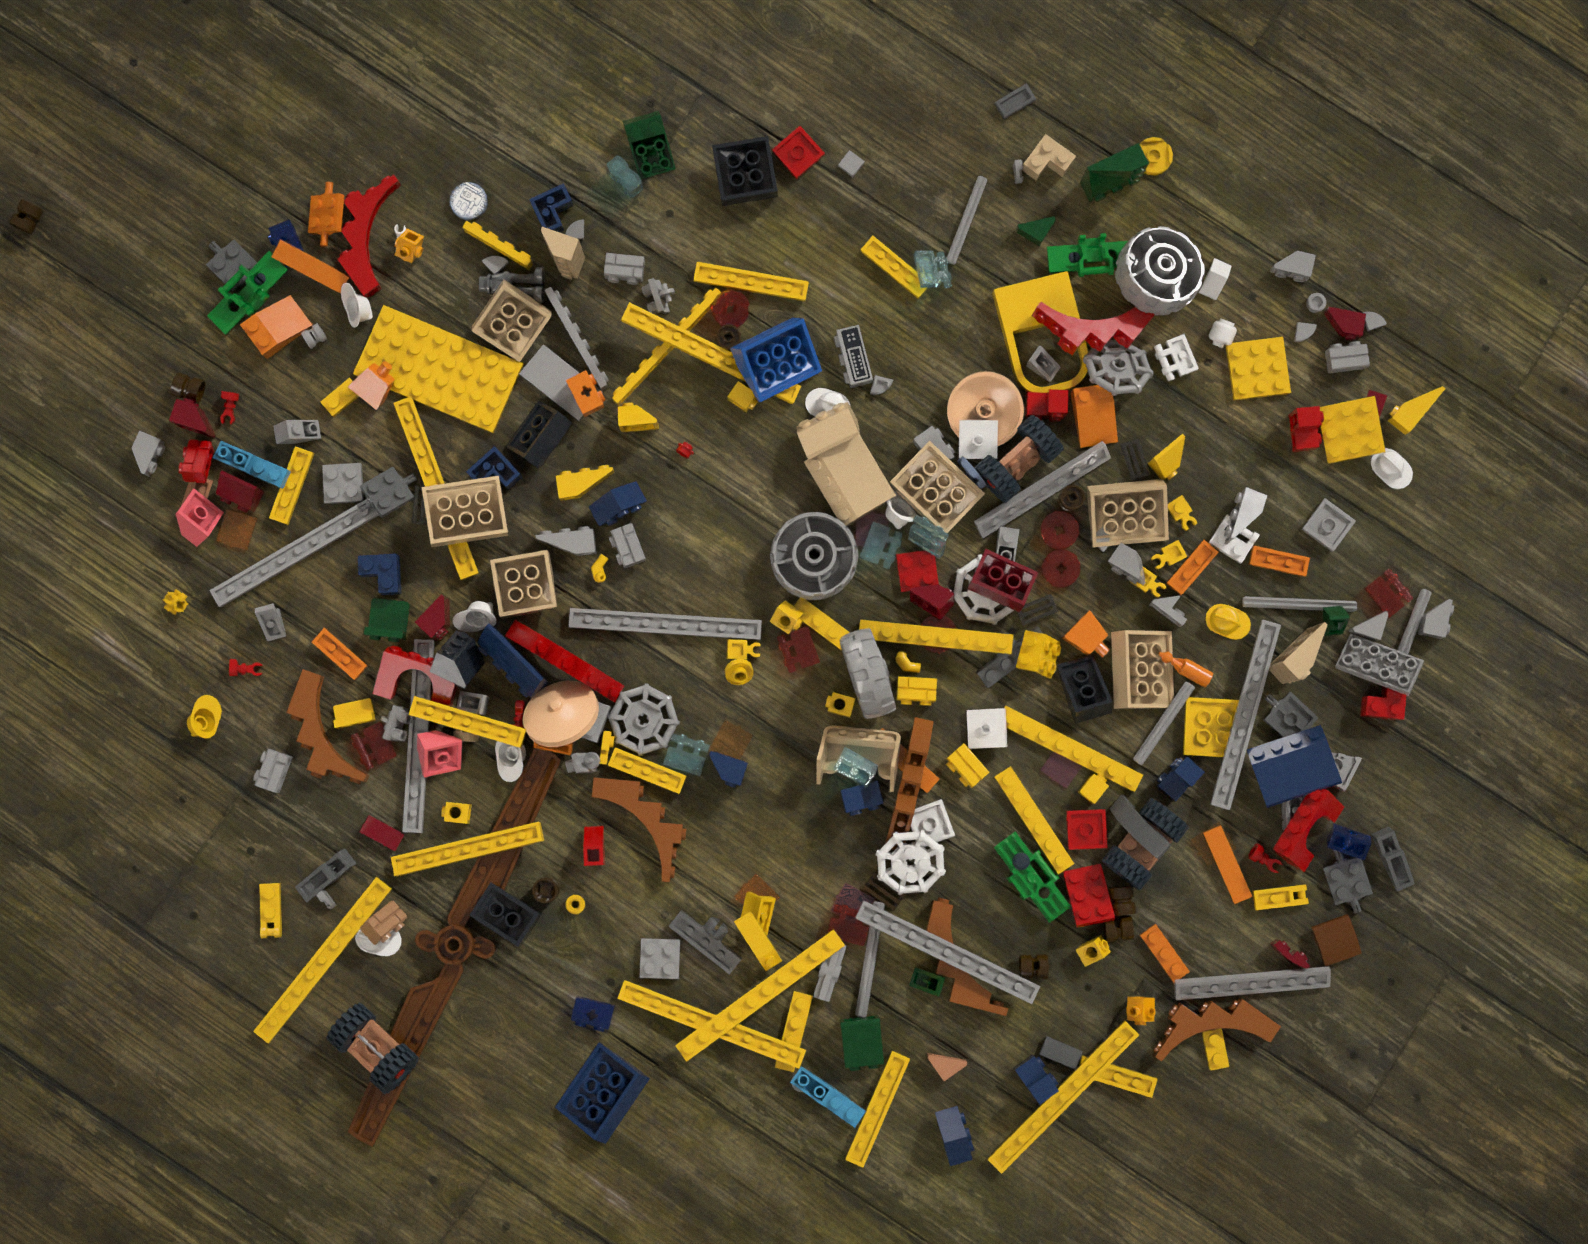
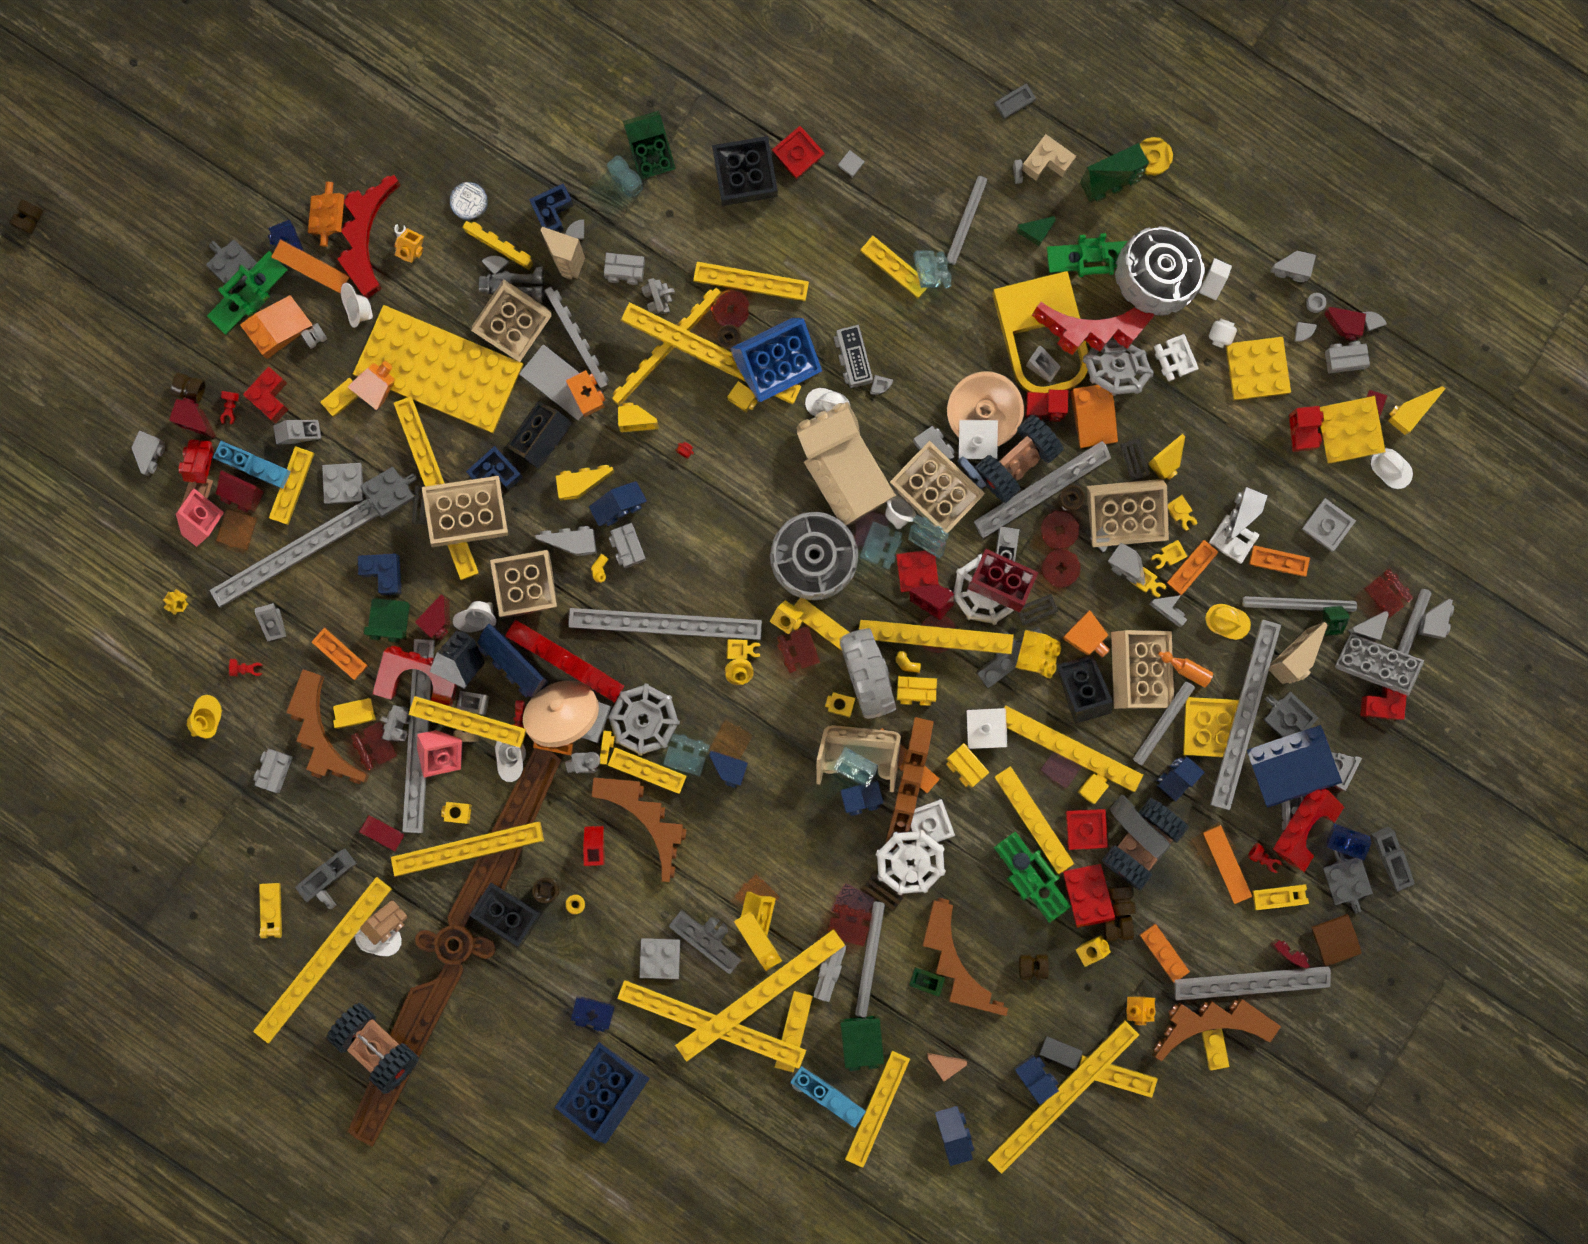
(263, 394): none -> red brick
(947, 952): light grey plate -> none

